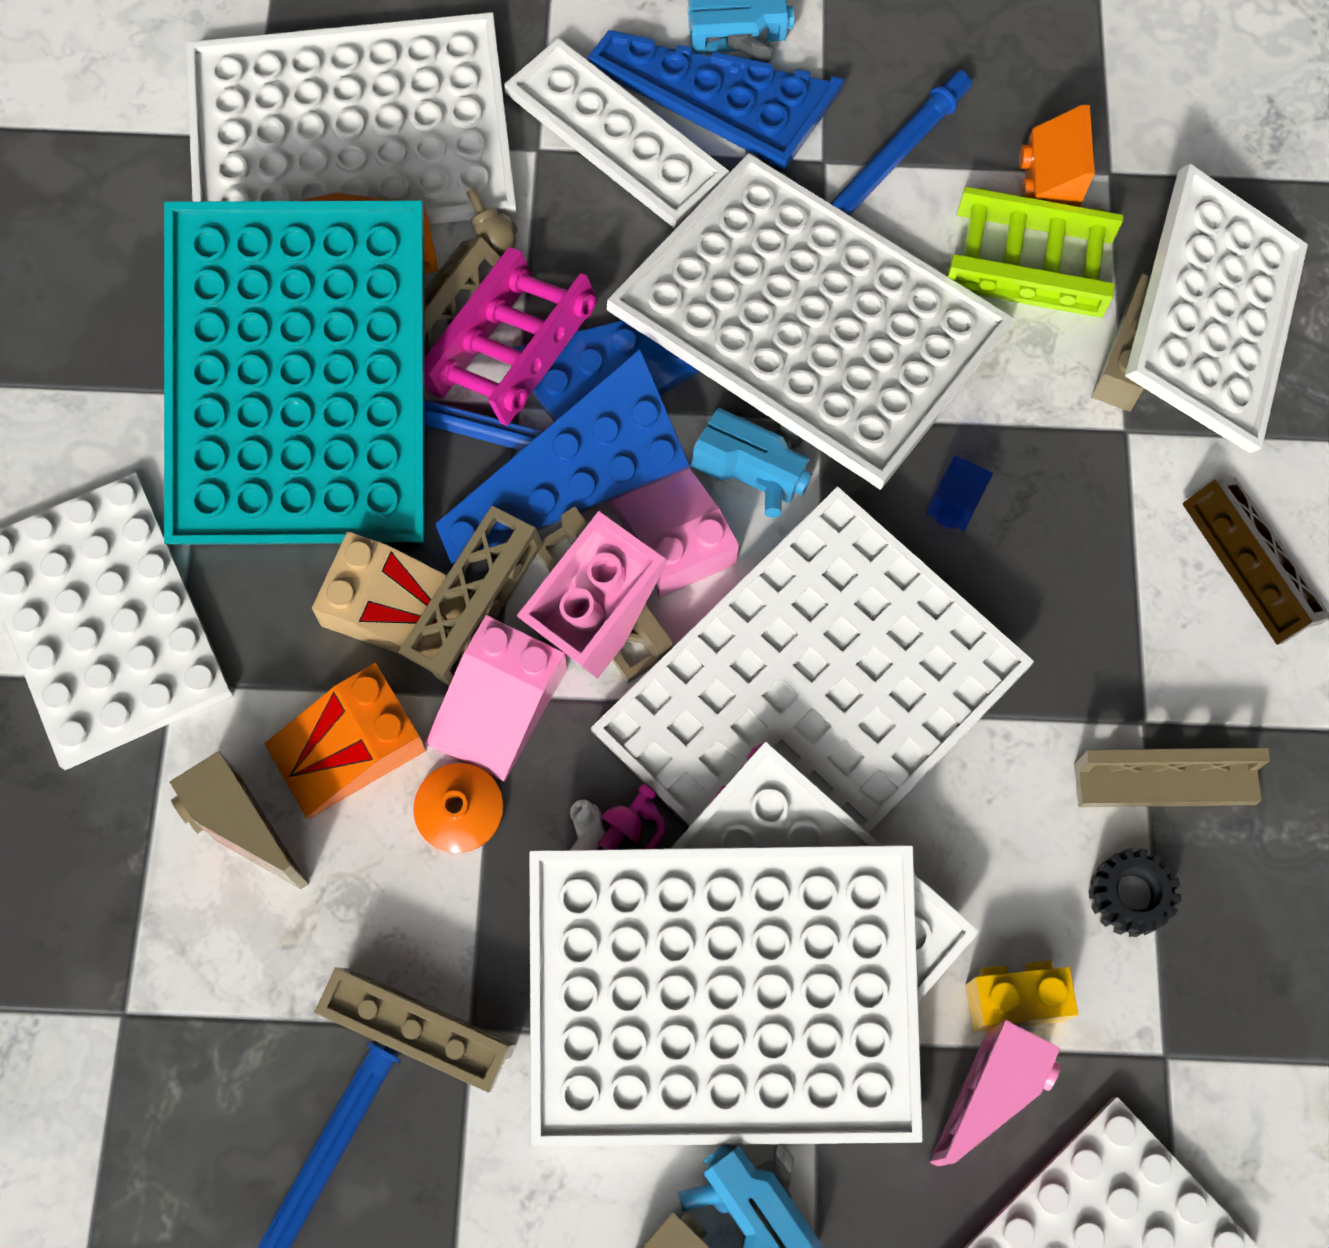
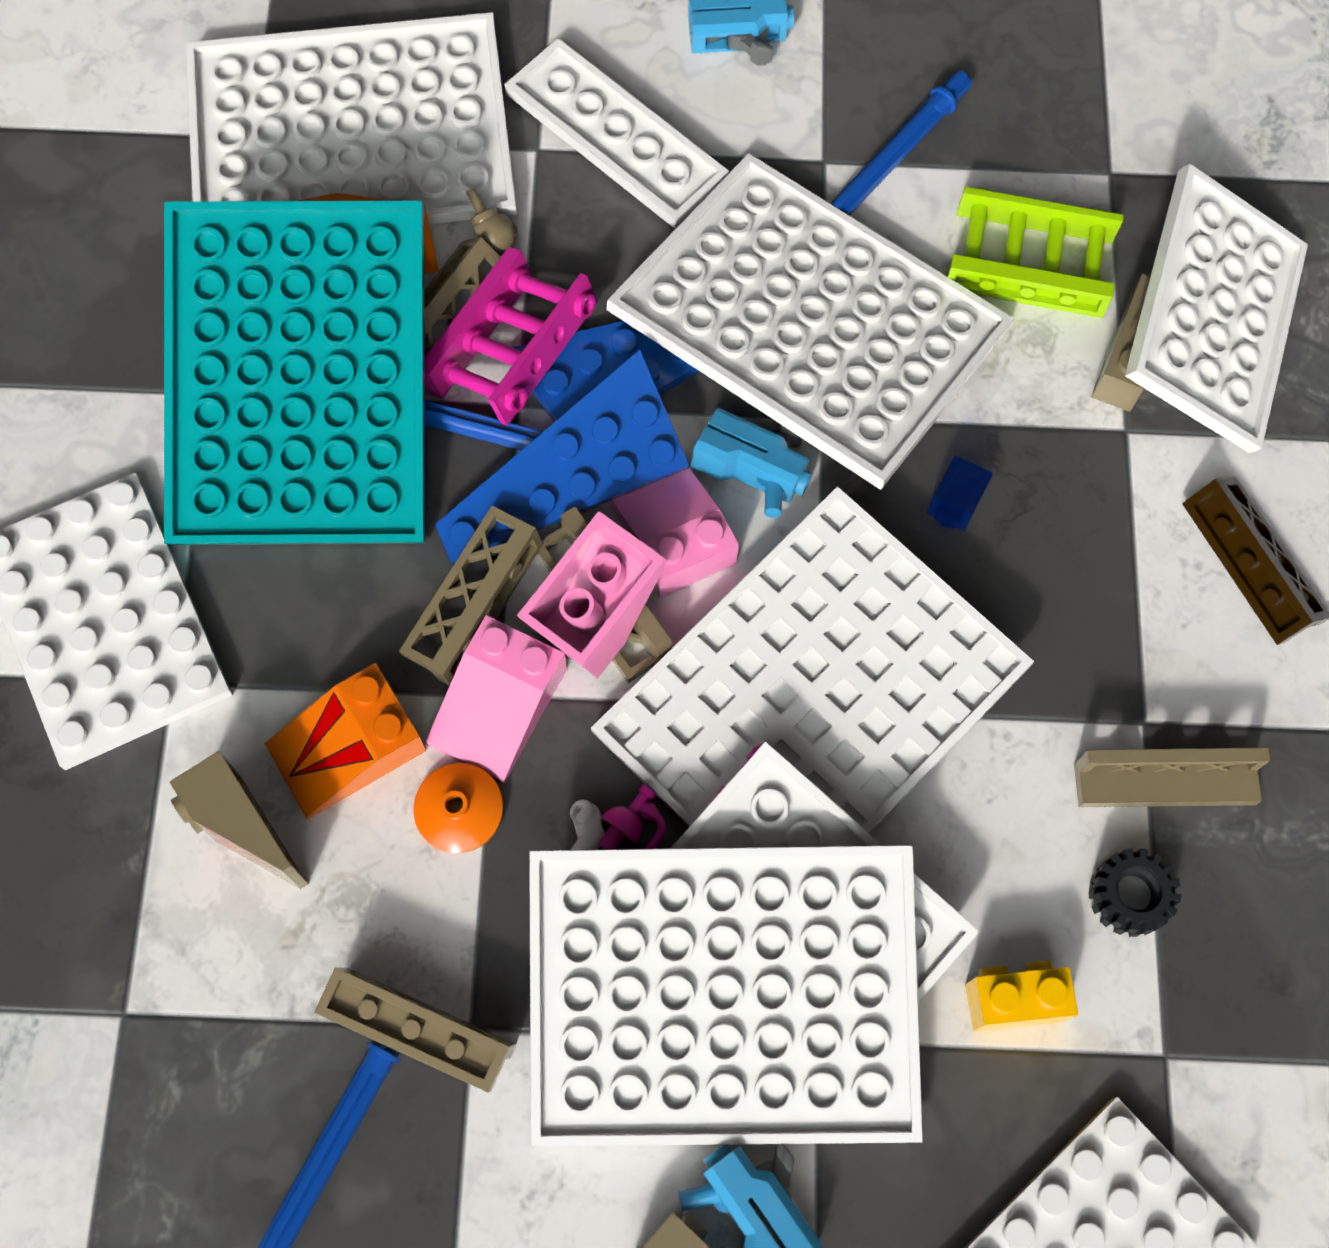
(381, 595): tan slope -> none
(726, 94): blue wing -> none
(1002, 1080): bright pink slope -> none
(1059, 159): orange slope -> none

